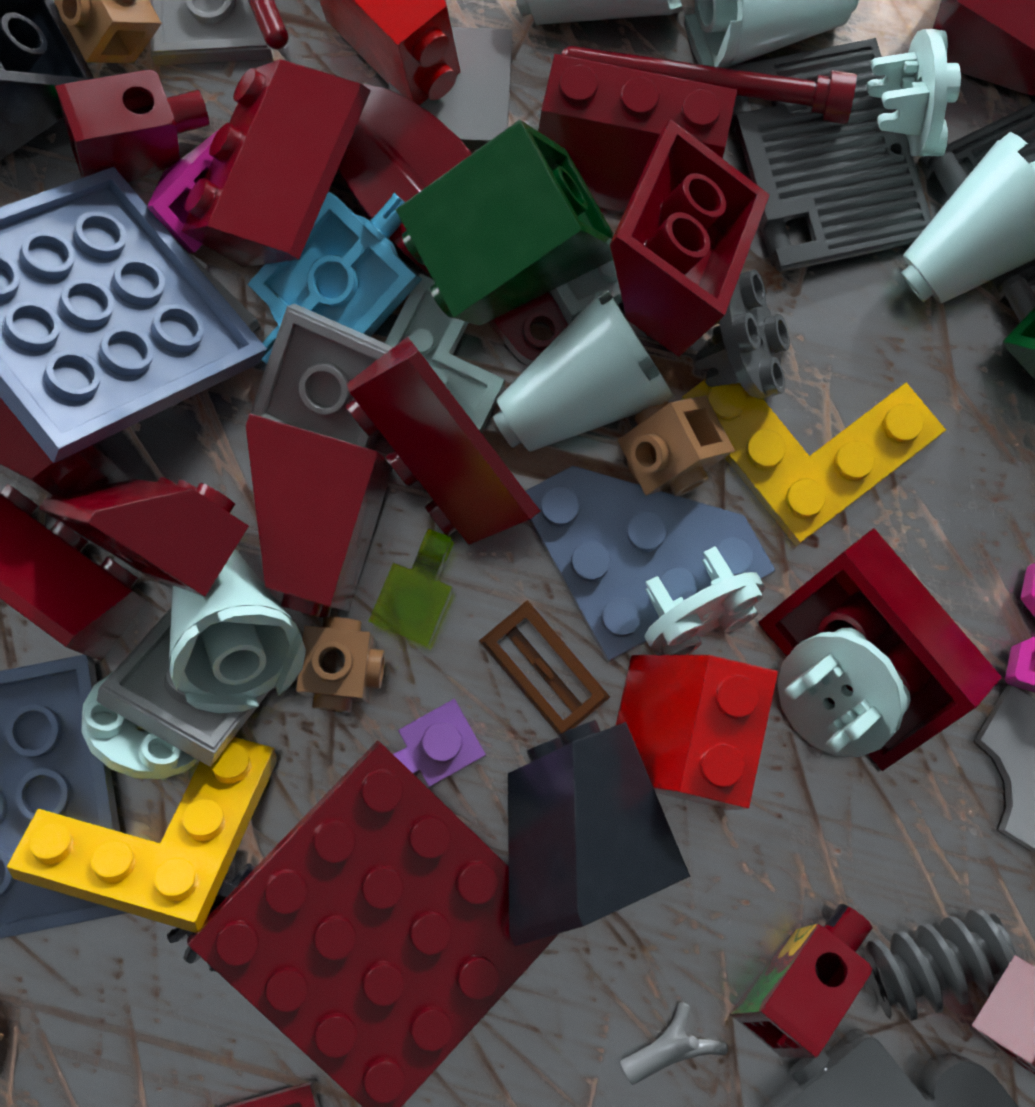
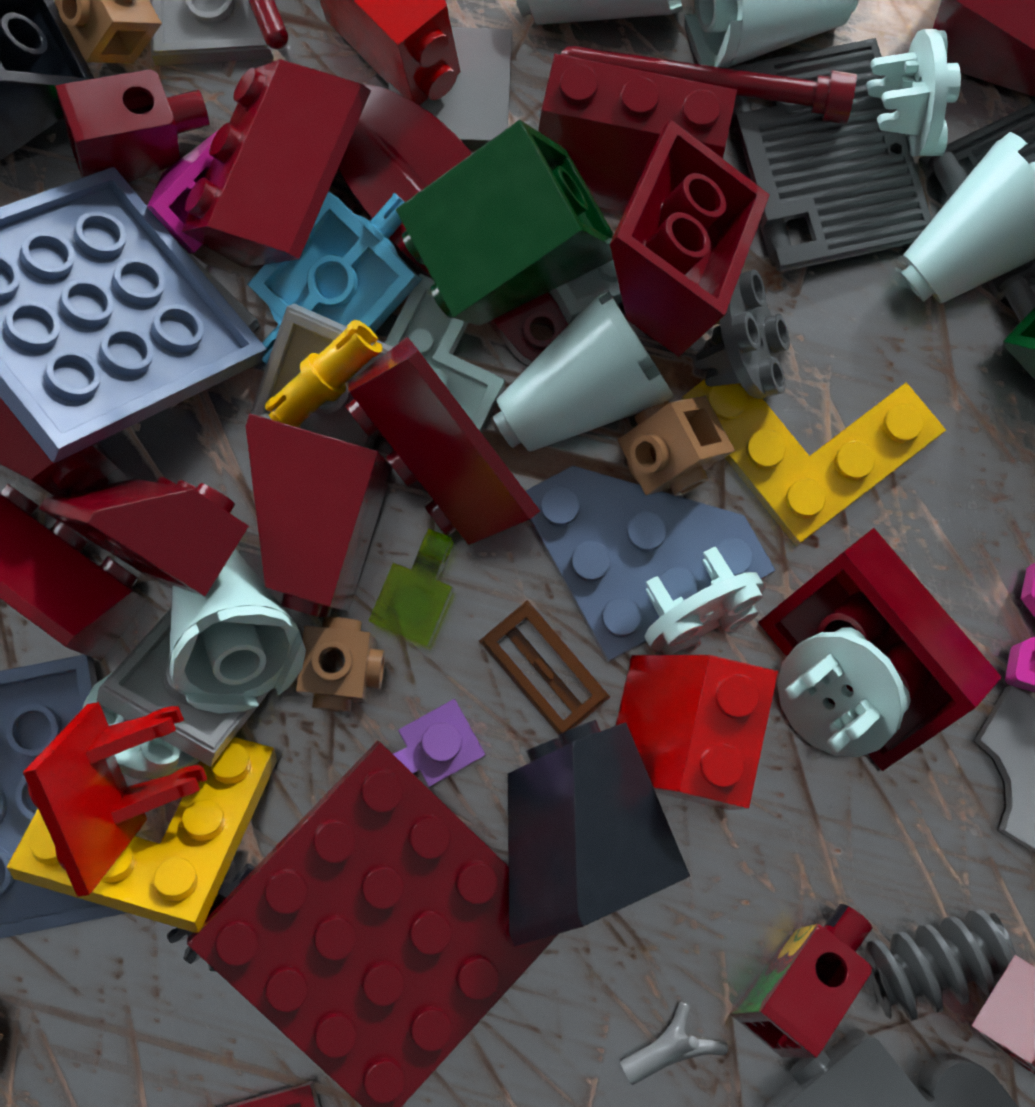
(86, 796): none -> red plate
(324, 375): none -> yellow pin

